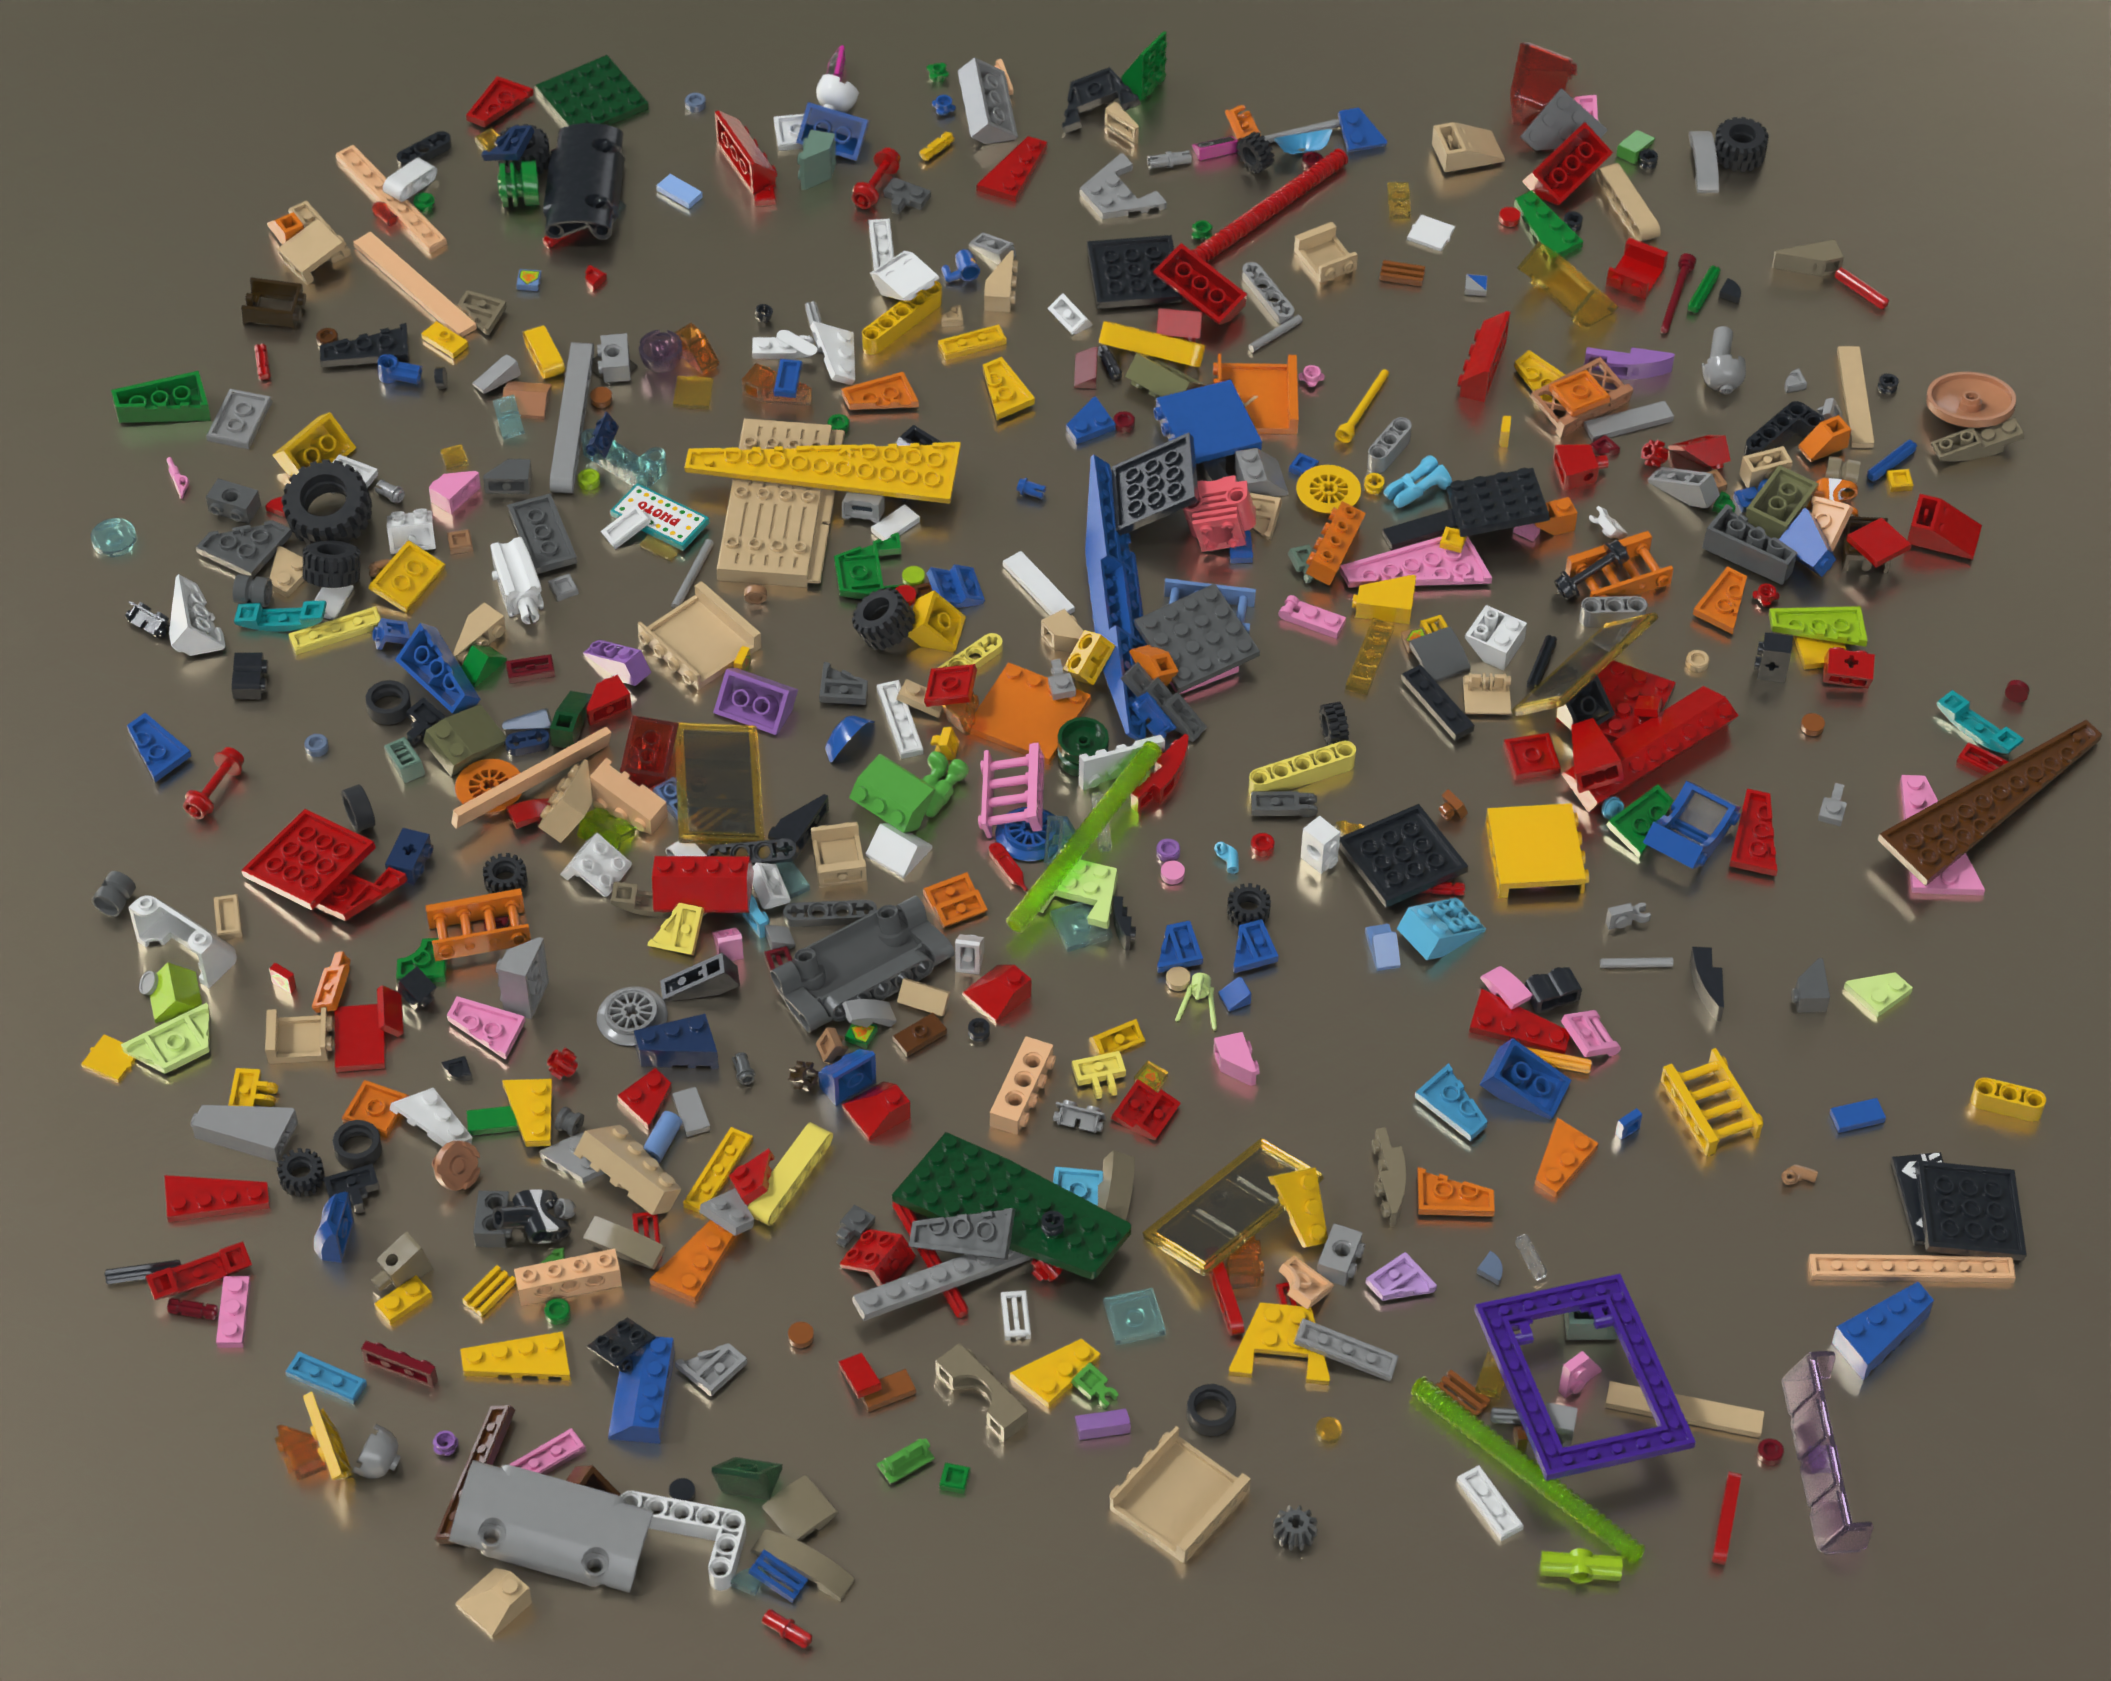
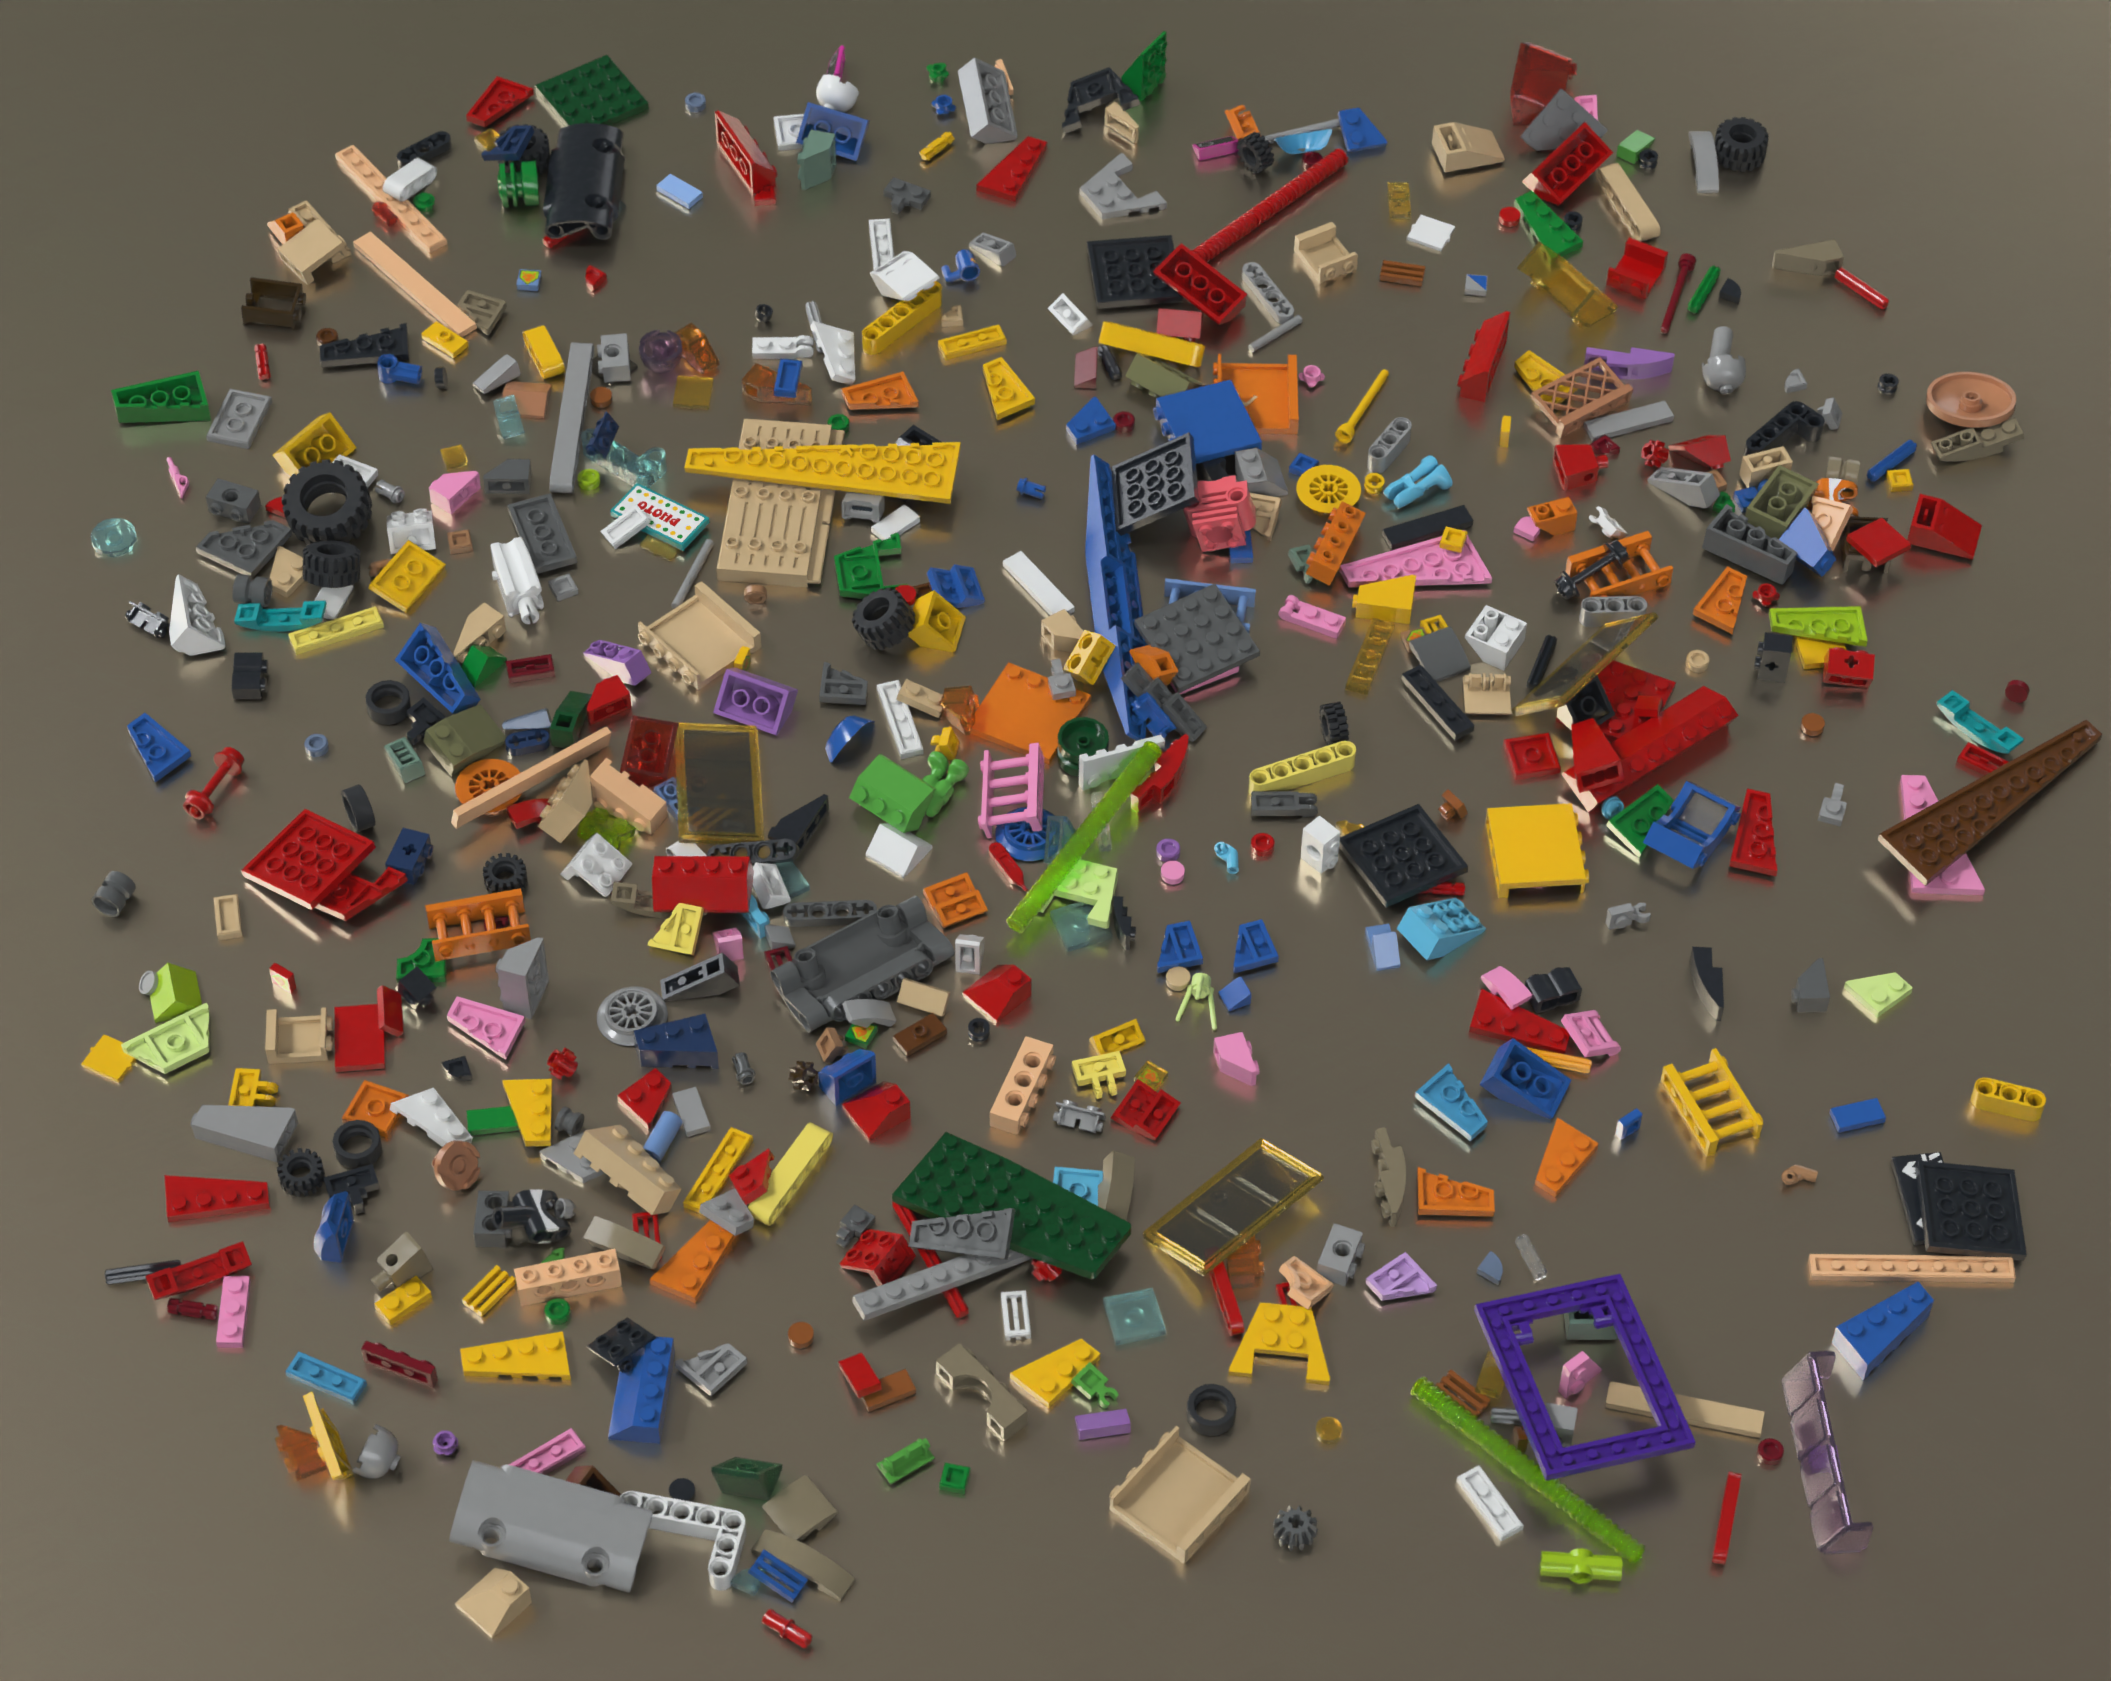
(160, 922): white windscreen -> none
(332, 983): orange hinge -> none
(390, 631): blue bracket -> none
(484, 1451): reddish brown tile -> none
(796, 342): white sticker -> none
(838, 854): tan panel -> none
(865, 193): red piece -> none
(913, 576): lime tile -> none
(950, 685): red tile -> none
(978, 647): light yellow beam -> none
(999, 285): tan slope -> none
(1058, 1221): black bush -> none
(1169, 159): light grey pin -> none
(1202, 230): green plate -> none
(1252, 895): black tyre -> none
(1302, 1199): yellow wing -> none
(1346, 1349): light grey tile -> none
(1497, 502): black plate -> none
(1579, 393): orange tile -> none
(1635, 962): light grey bar -> none
(1826, 439): orange slope -> none
(1855, 396): tan tile -> none

